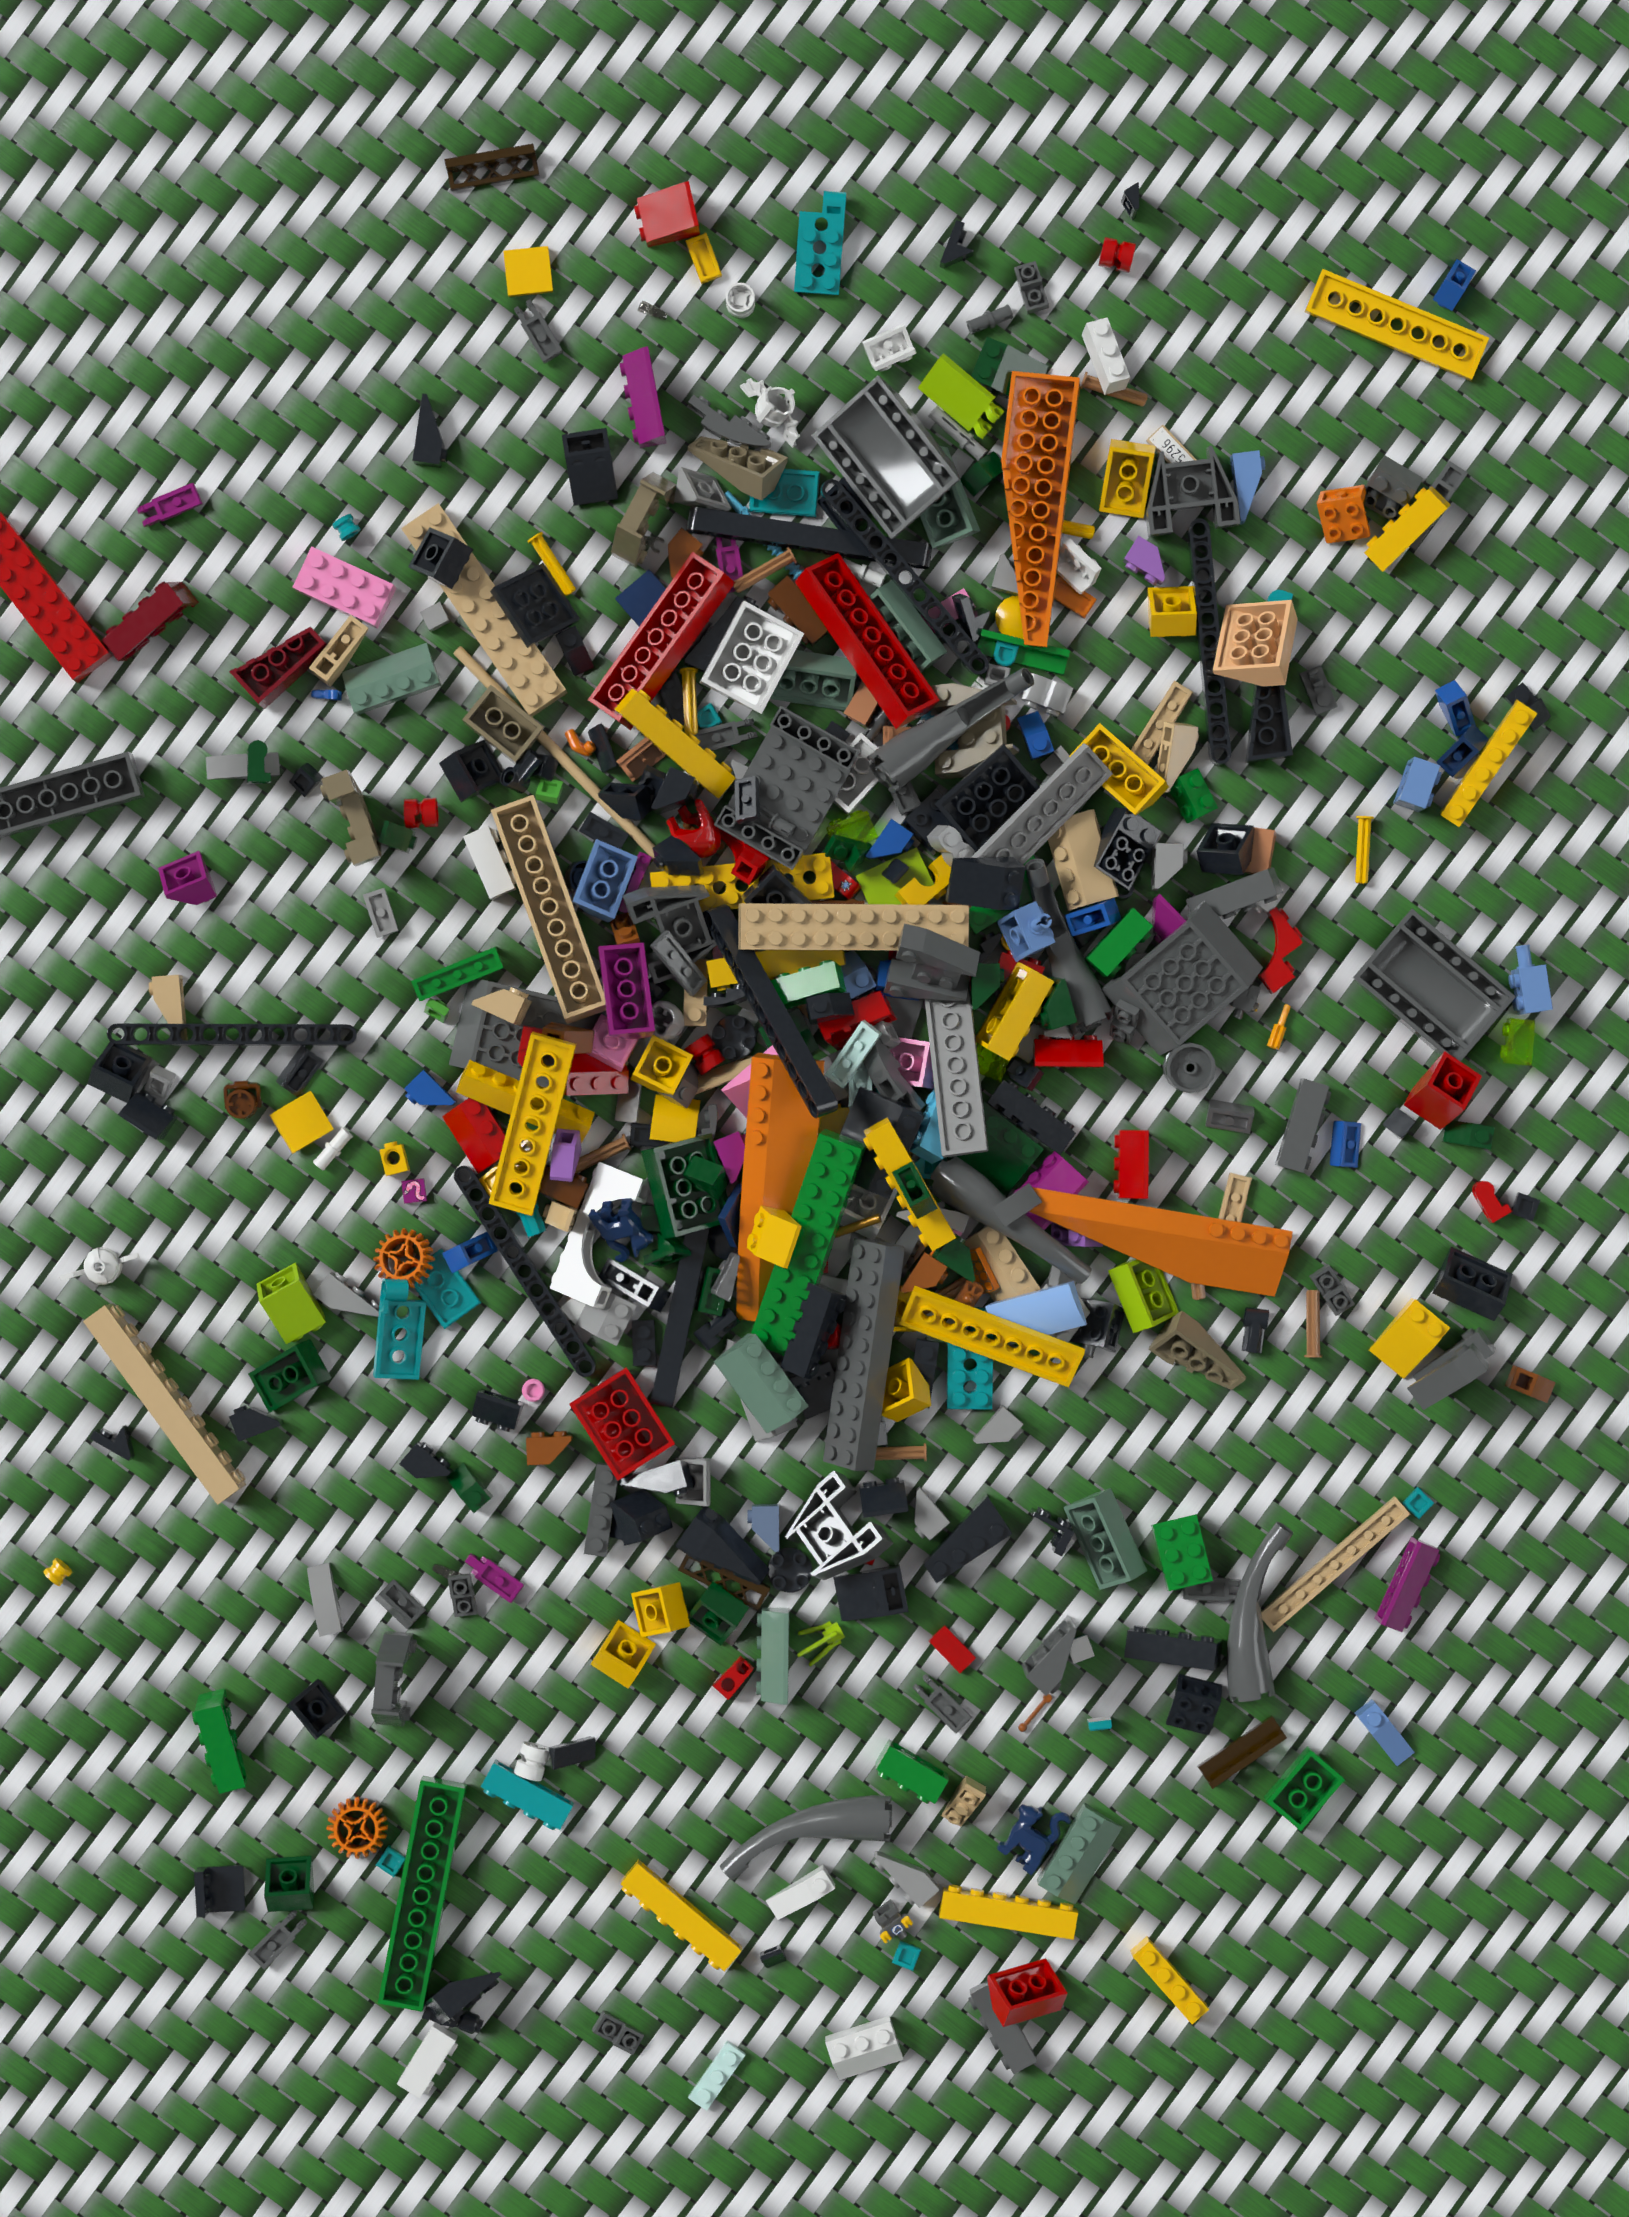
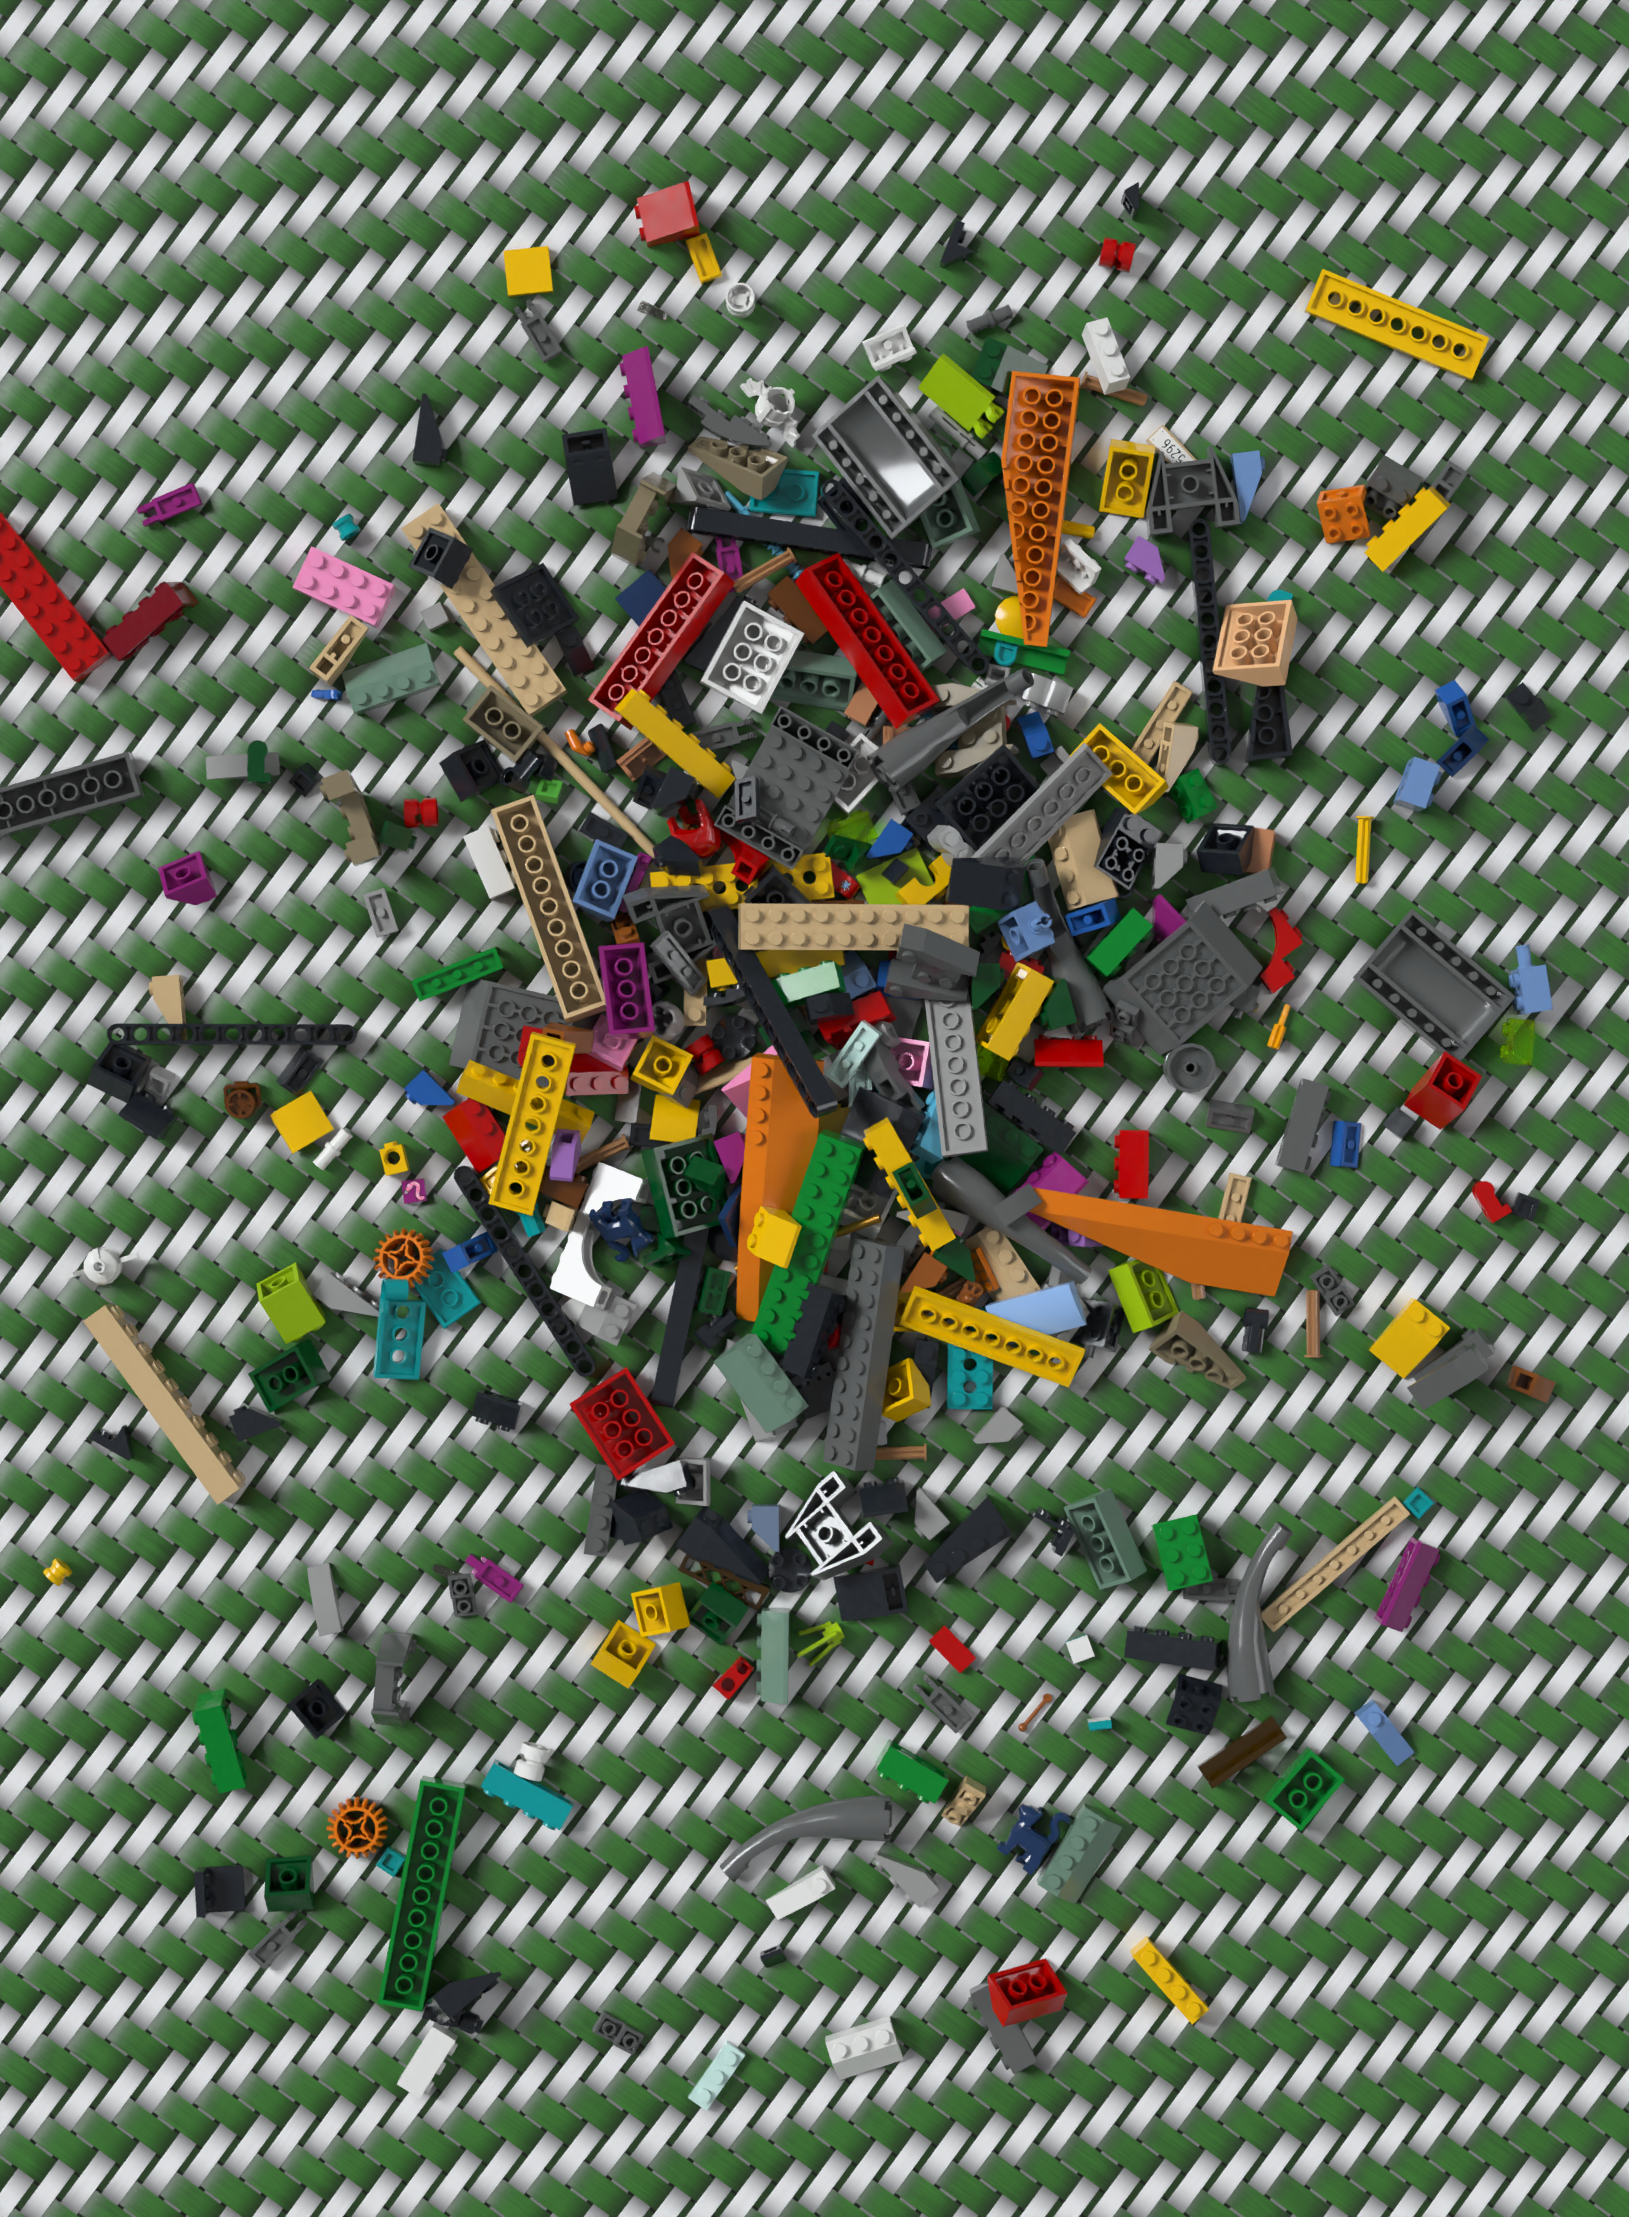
(279, 667): dark red wedge -> none
(400, 1604): dark grey slope -> none
(423, 1463): black slope -> none
(437, 1009): bright green plate -> none
(469, 1488): dark green slope -> none
(488, 159): dark brown fence -> none
(506, 1004): tan slope -> none
(533, 1390): bright pink tile -> none
(544, 1449): dark orange slope -> none
(552, 564): yellow axle -> none
(572, 1752): black slope -> none
(627, 800): black slope -> none
(634, 1285): black slope -> none
(643, 1342): black plate -> none
(681, 1915): yellow brick -> none
(689, 700): yellow axle -> none
(708, 717): teal tile -> none
(725, 1282): flat silver slope -> none
(834, 212): teal hinge -> none
(891, 1921): dark grey piece -> none
(906, 1955): teal tile -> none
(970, 621): black slope -> none
(1008, 1912): yellow brick -> none
(1031, 287): dark grey slope -> none
(1048, 1661): dark grey slope -> none
(1171, 611): yellow slope -> none
(1318, 690): dark grey plate -> none
(1454, 285): blue slope -> none
(1469, 1134): dark green slope -> none
(1473, 1284): black slope -> none
(1488, 763): yellow brick -> none

